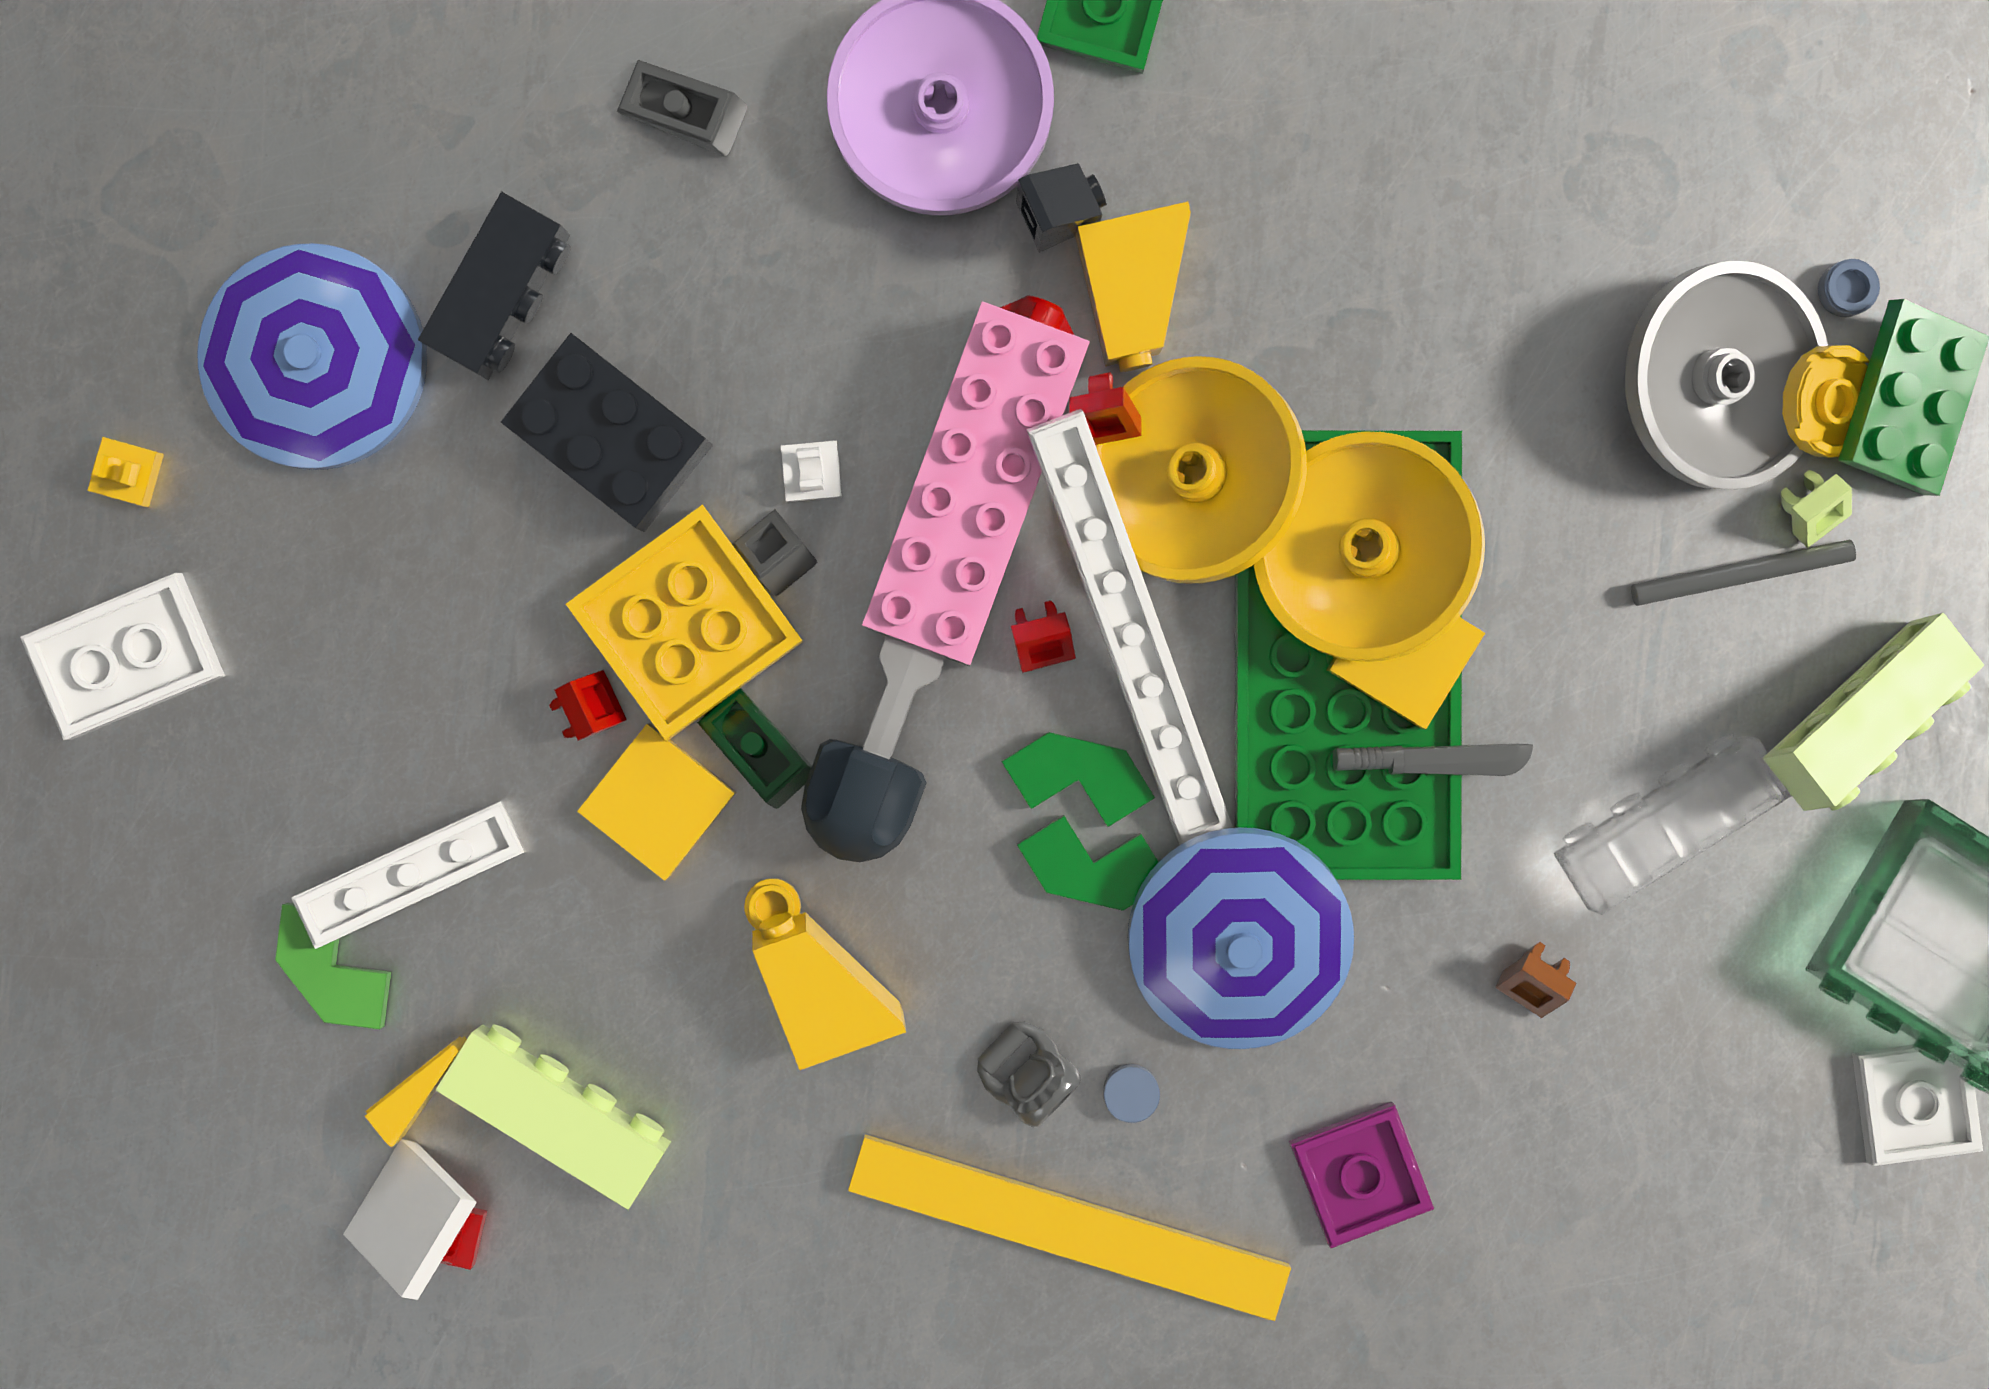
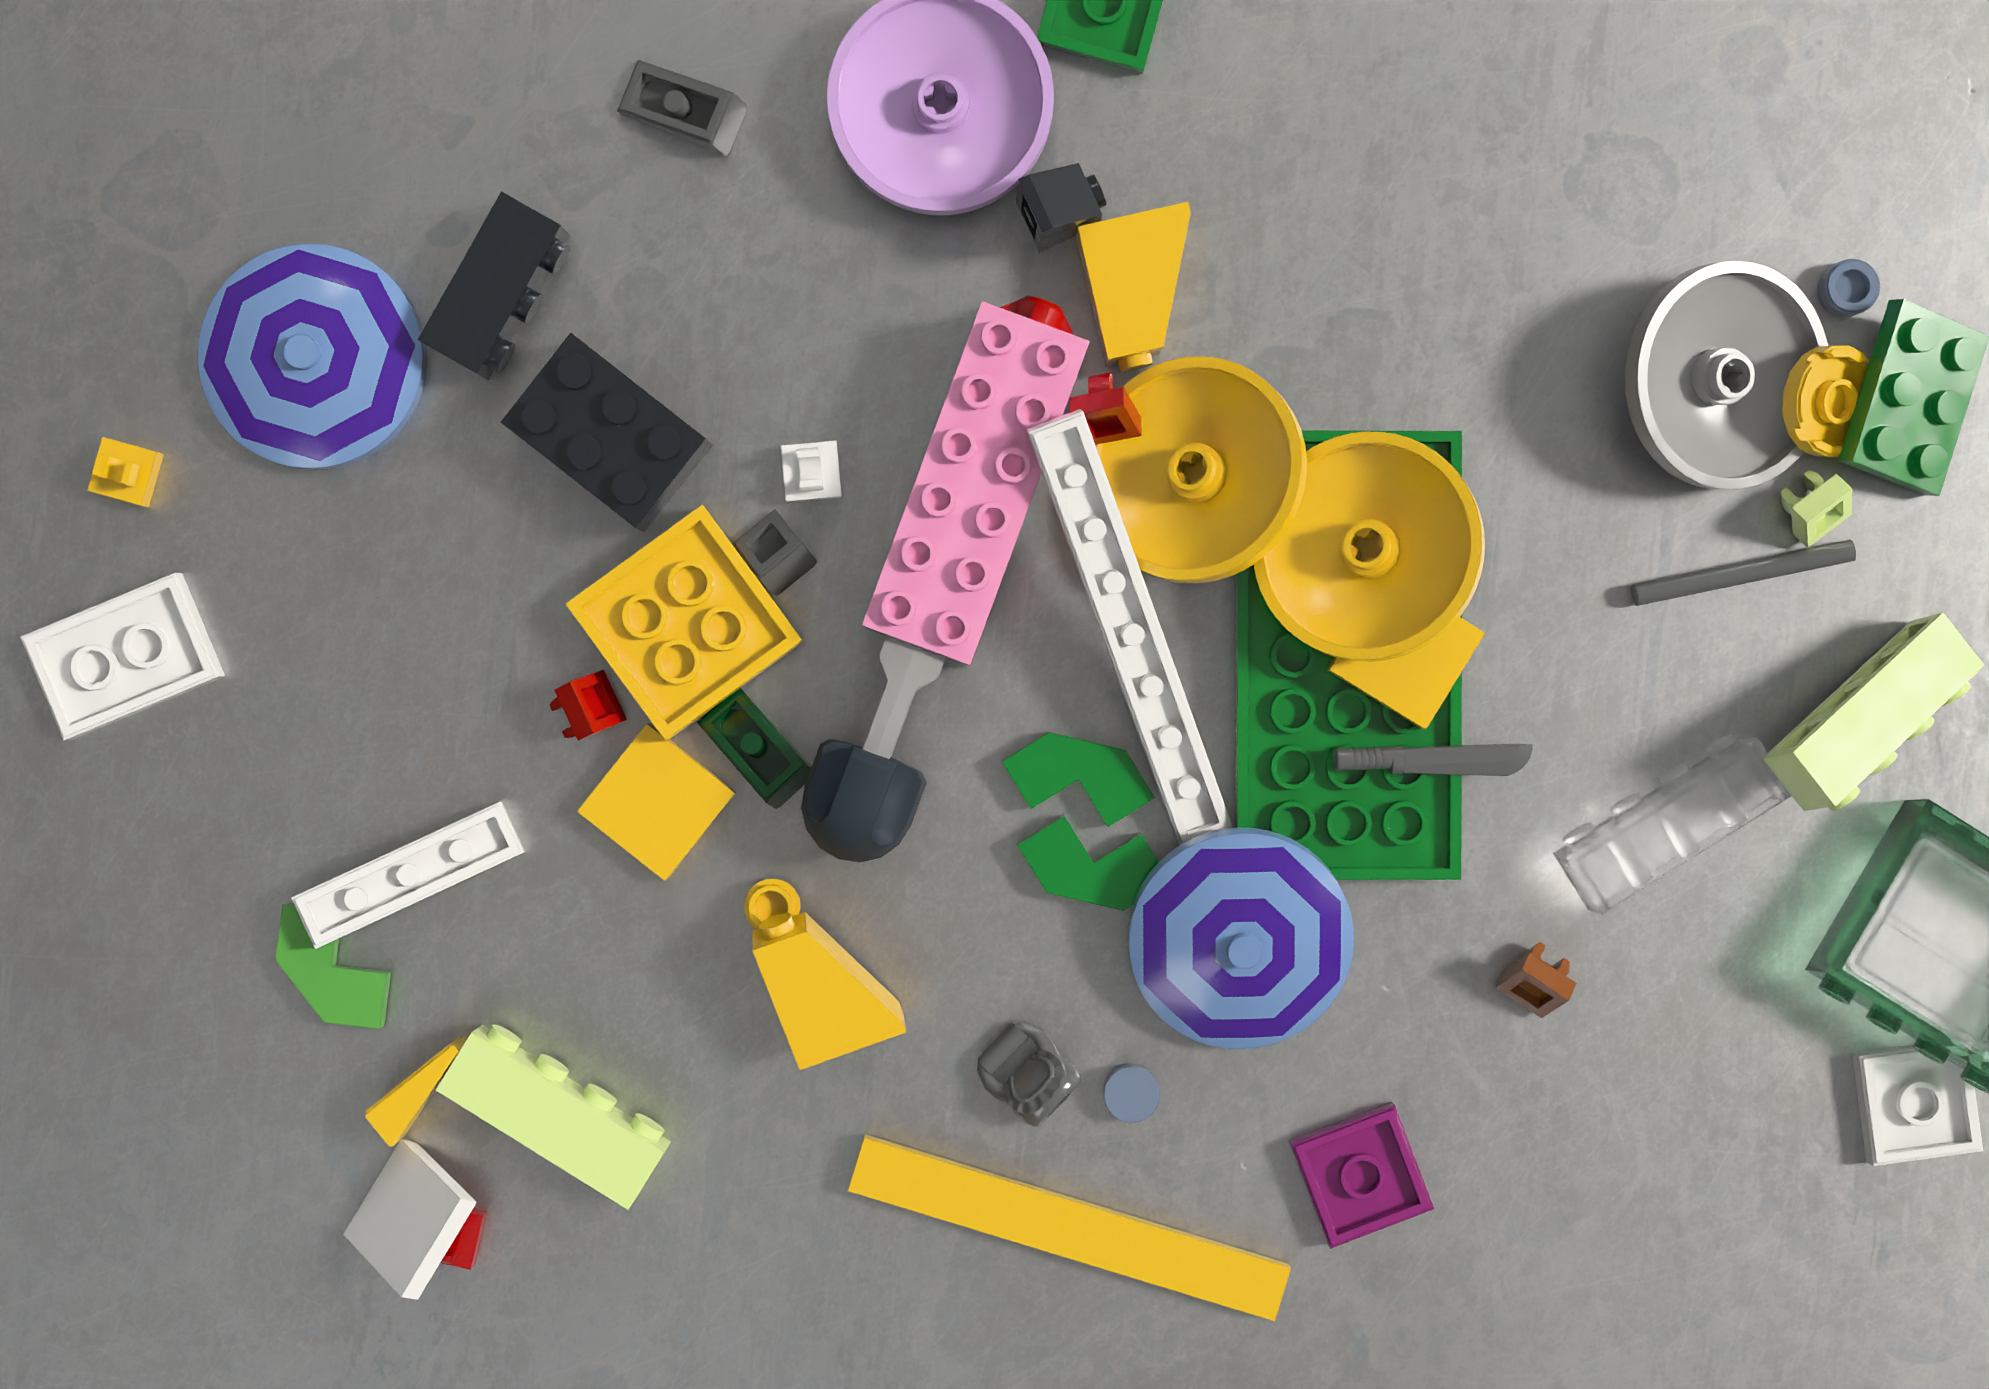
(1042, 640): red tile -> none

